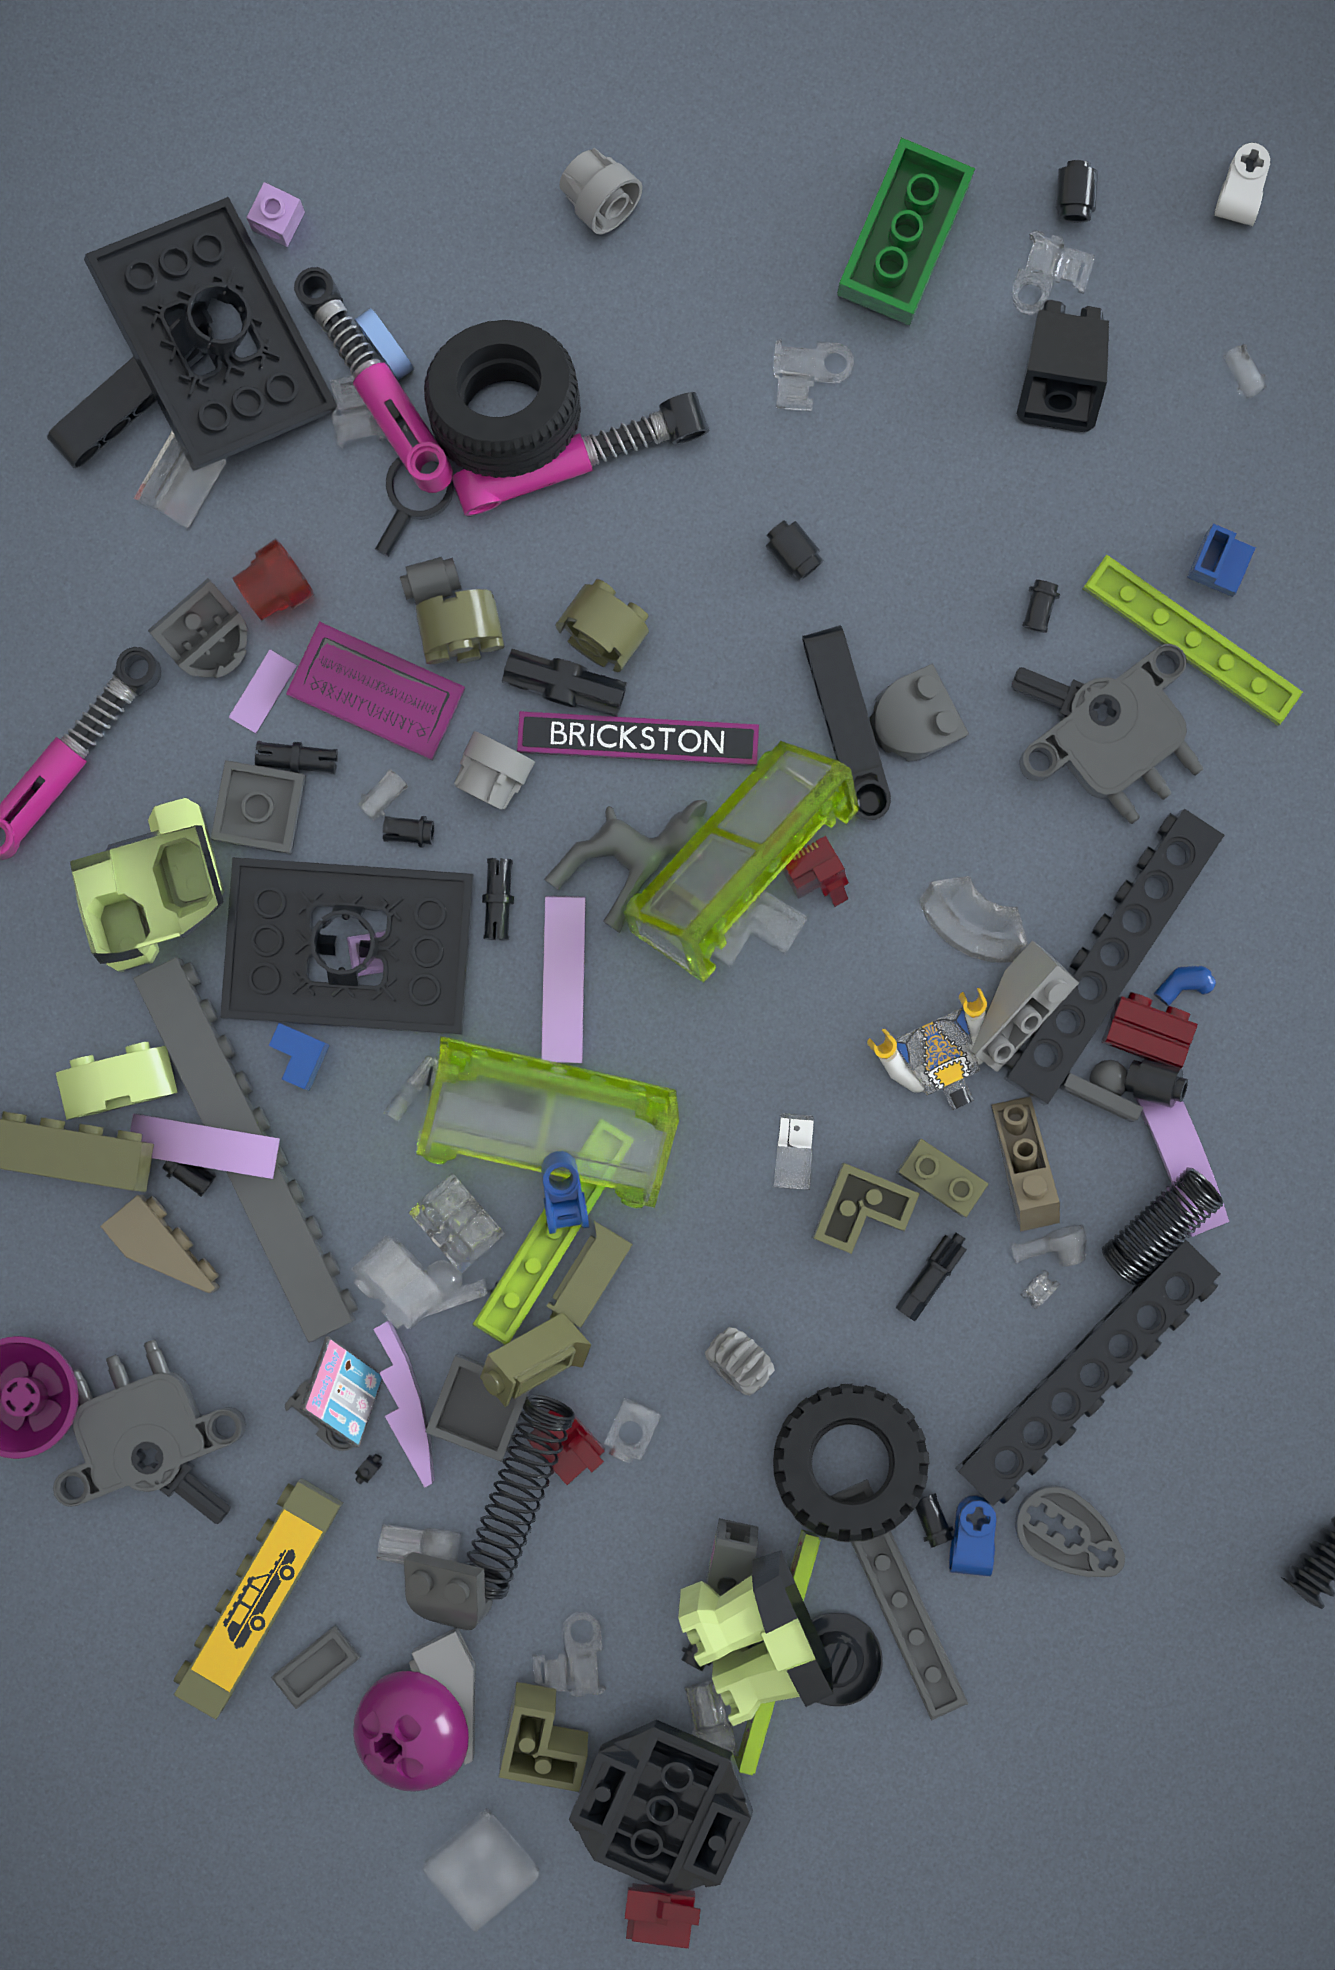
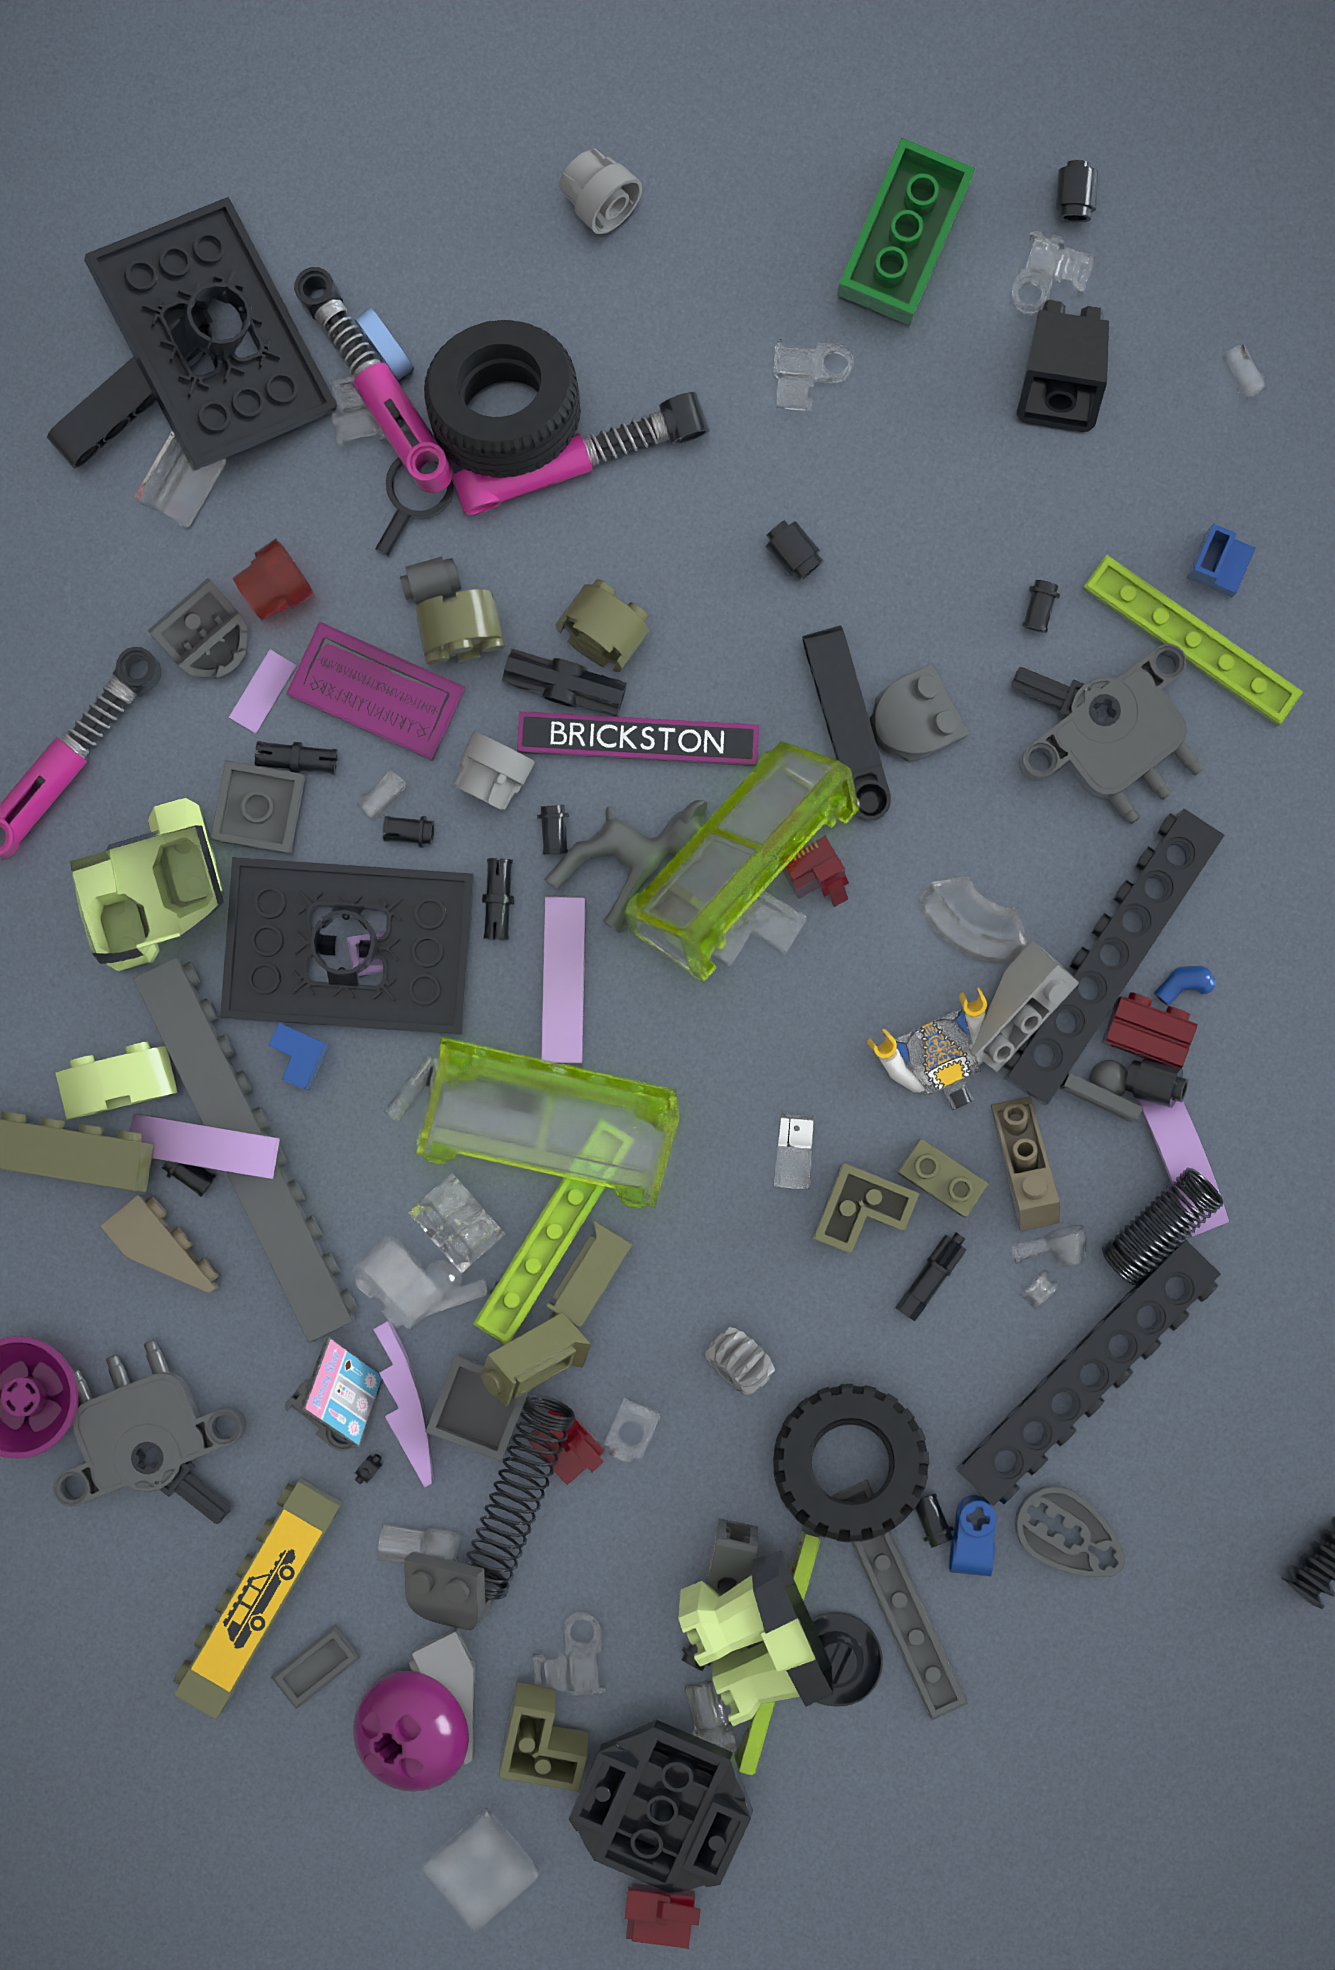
(275, 214): lavender brick -> none
(553, 829): none -> black pin
(563, 1199): blue piece -> none
(1242, 190): white piece -> none

